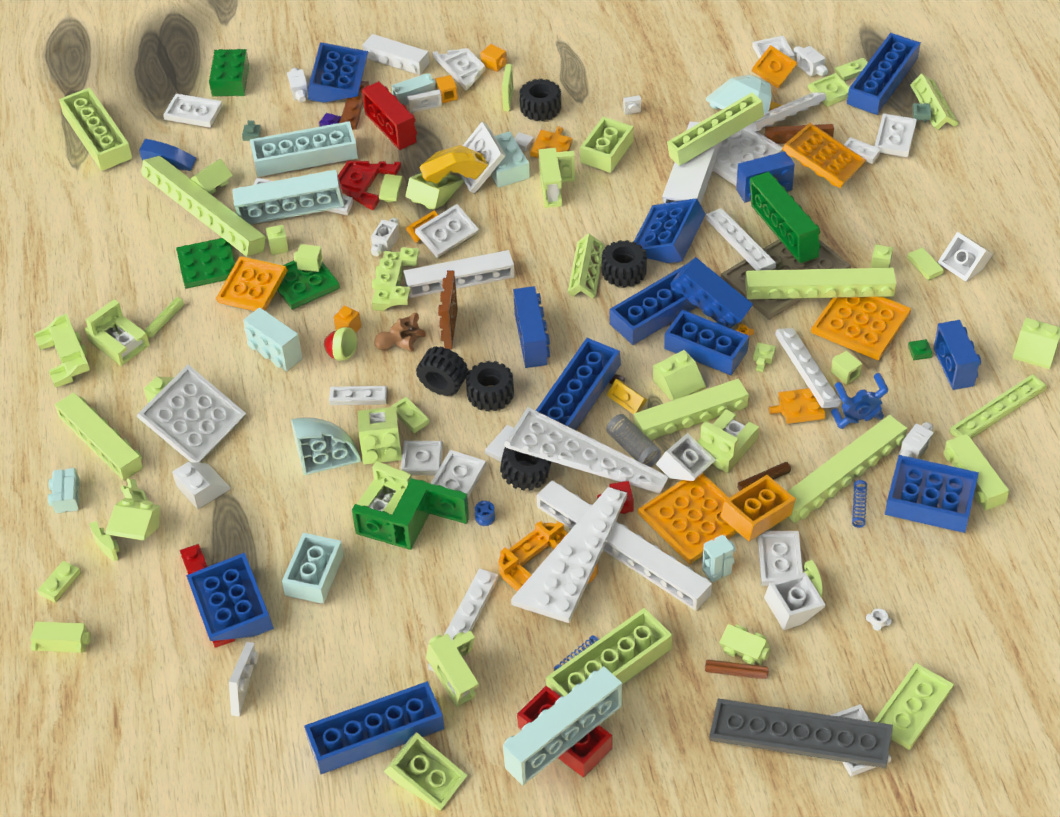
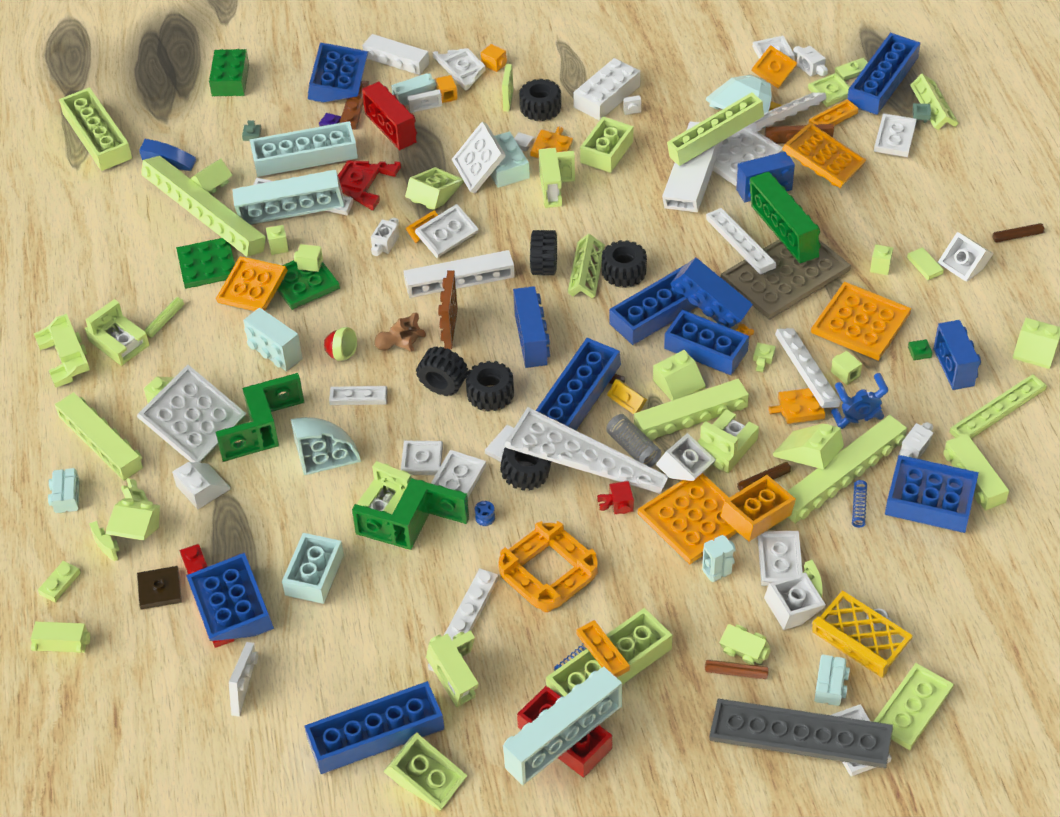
(159, 587): none -> dark brown plate
(193, 110): white plate -> none
(261, 431): none -> green bracket
(298, 84): white piece -> none
(347, 318): light orange brick -> none
(379, 435): yellowish green brick -> none
(389, 278): yellowish green bracket -> none
(390, 188): yellowish green slope -> none
(411, 415): yellowish green plate -> none
(454, 159): yellow brick -> none
(543, 252): none -> black tyre
(563, 575): white wing -> none
(602, 648): none -> light orange plate
(606, 89): none -> white brick
(630, 549): white brick -> none
(670, 230): blue slope -> none
(812, 445): none -> yellowish green slope
(820, 283): yellowish green brick -> none
(831, 679): none -> light aqua brick
(835, 114): none -> light orange plate
(854, 648): none -> yellow fence
(865, 150): white plate -> none
(1019, 232): none -> reddish brown axle

